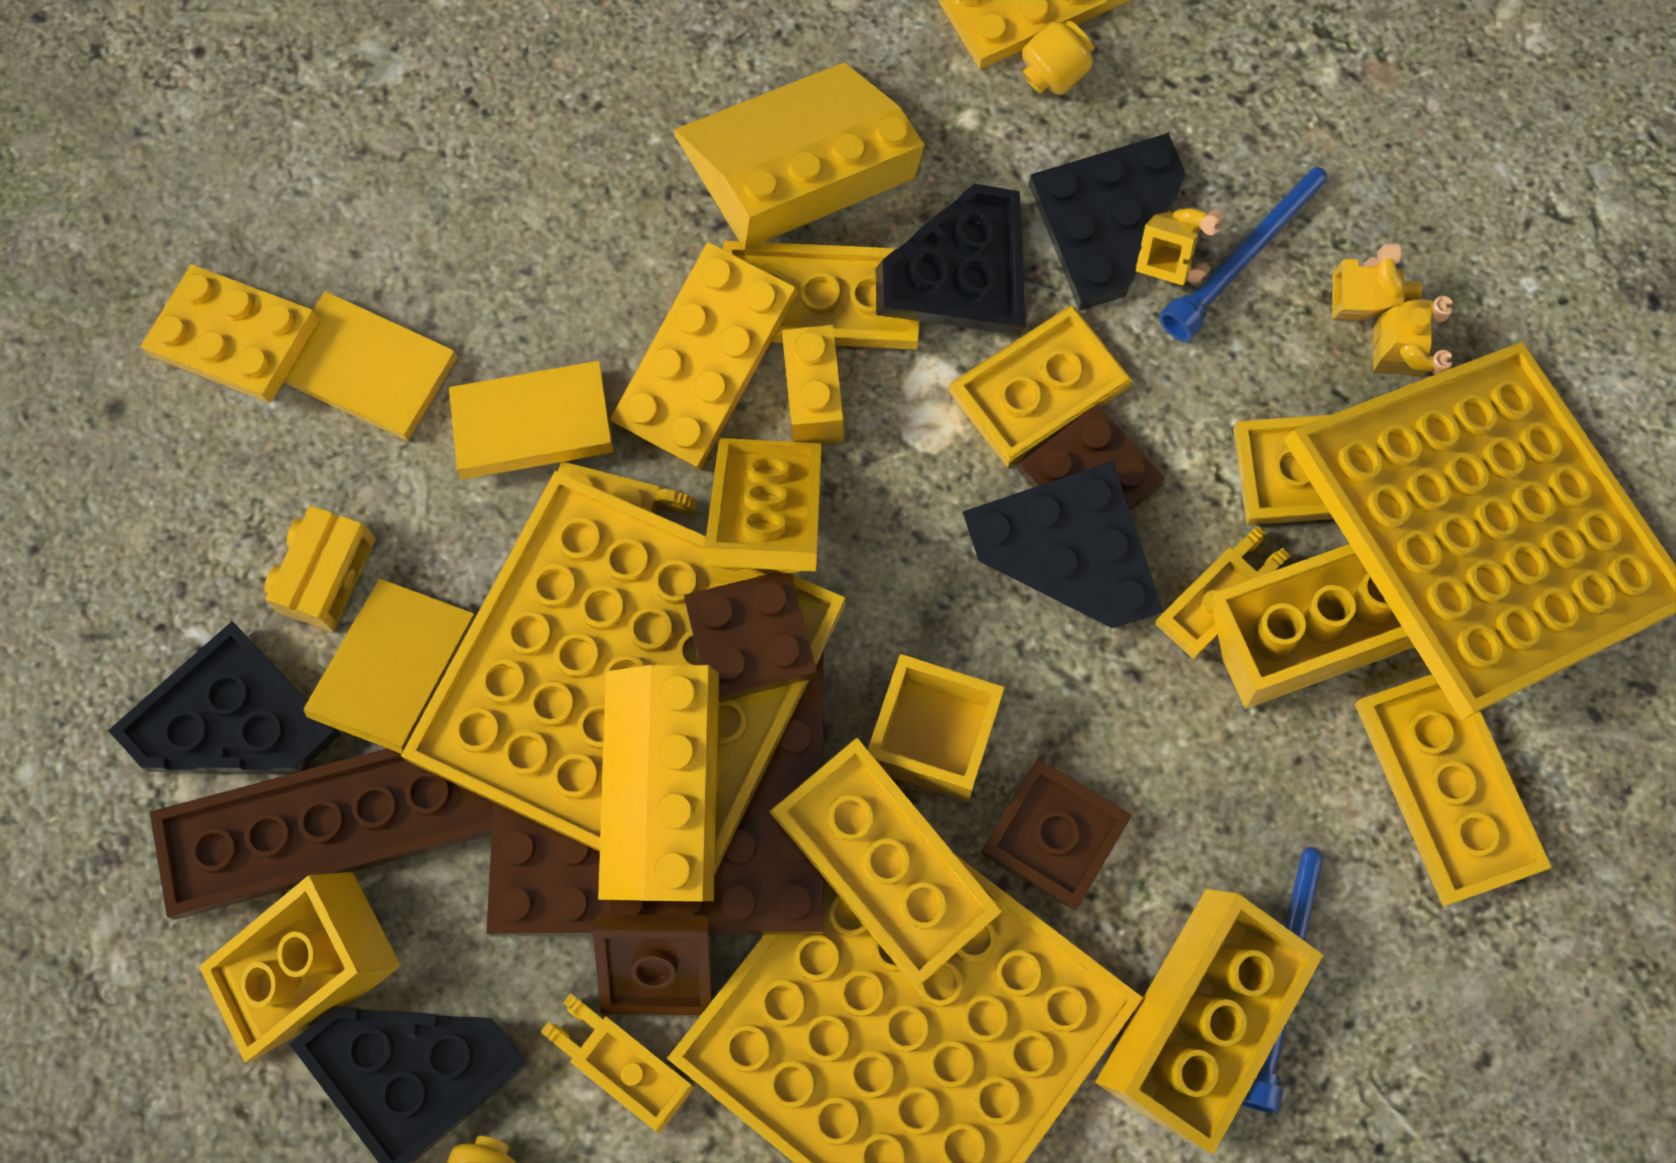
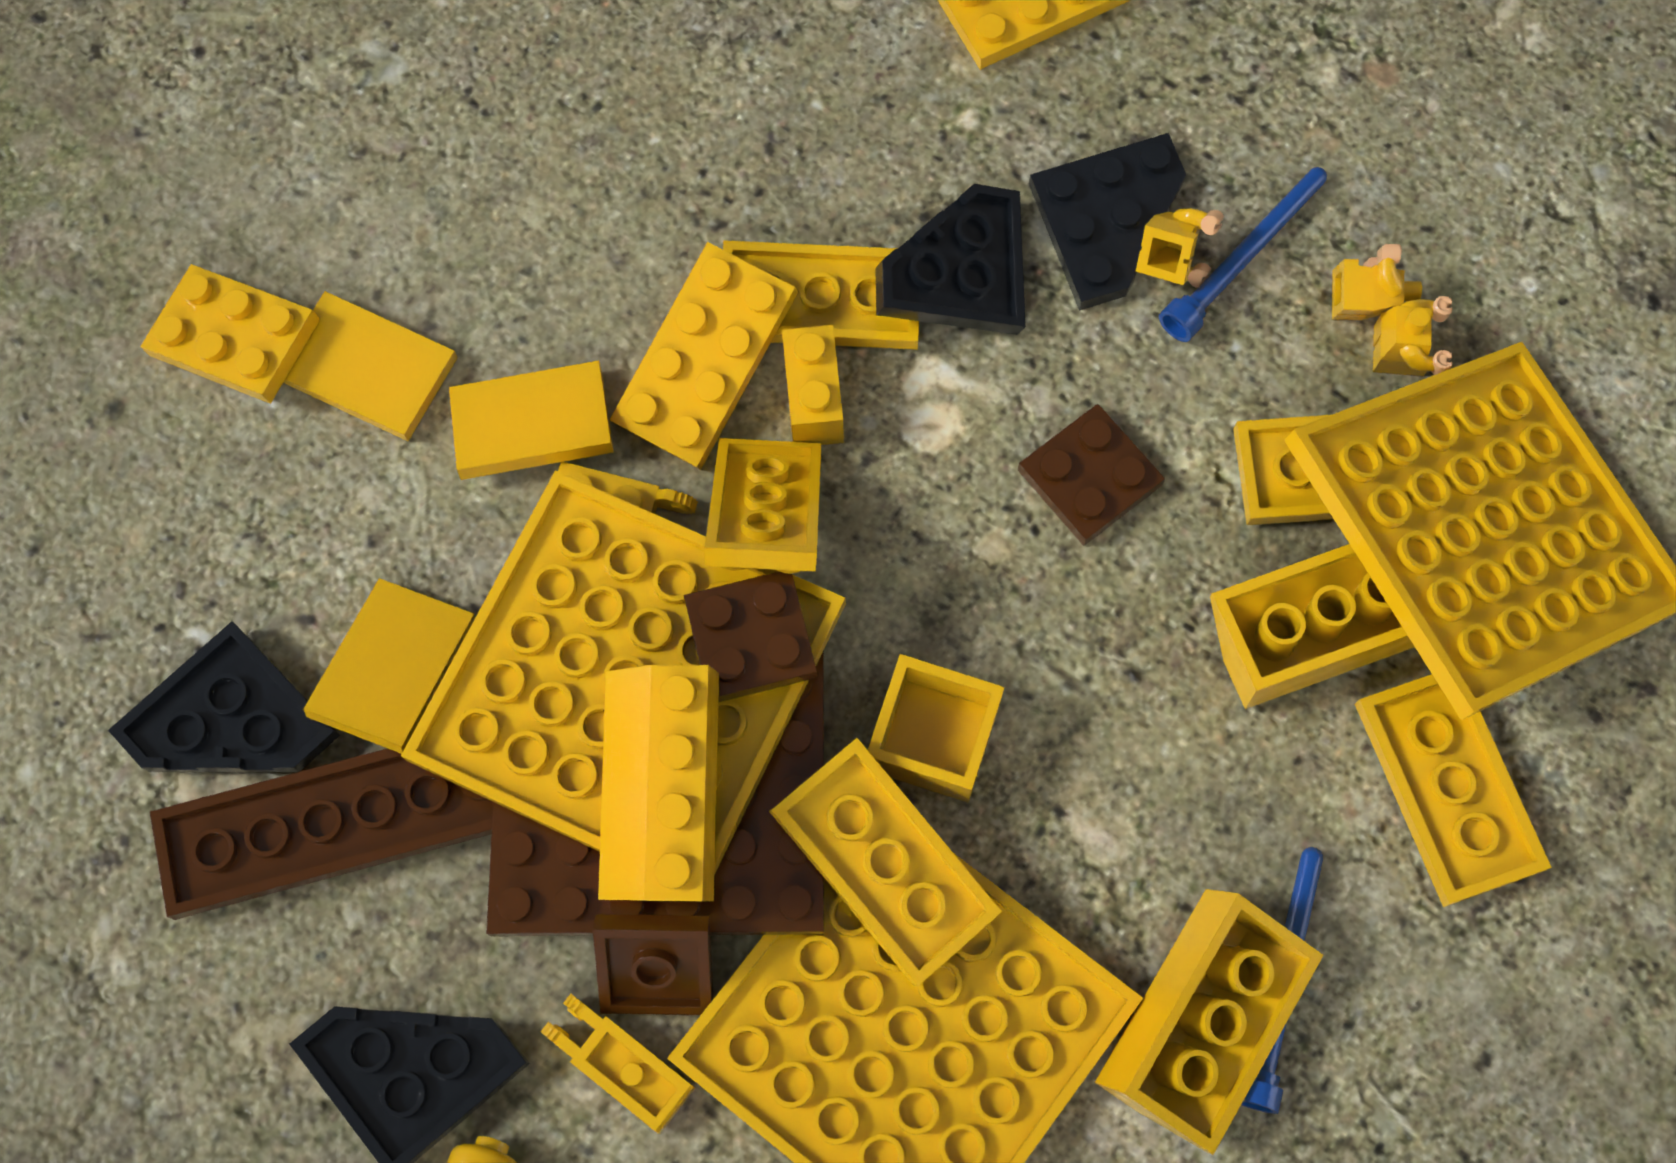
(298, 962): yellow slope -> none
(319, 568): yellow brick -> none
(801, 152): yellow slope -> none
(1039, 385): yellow tile -> none
(1056, 834): reddish brown plate -> none
(1057, 57): yellow head -> none
(1071, 544): black plate -> none
(1190, 617): yellow hinge -> none

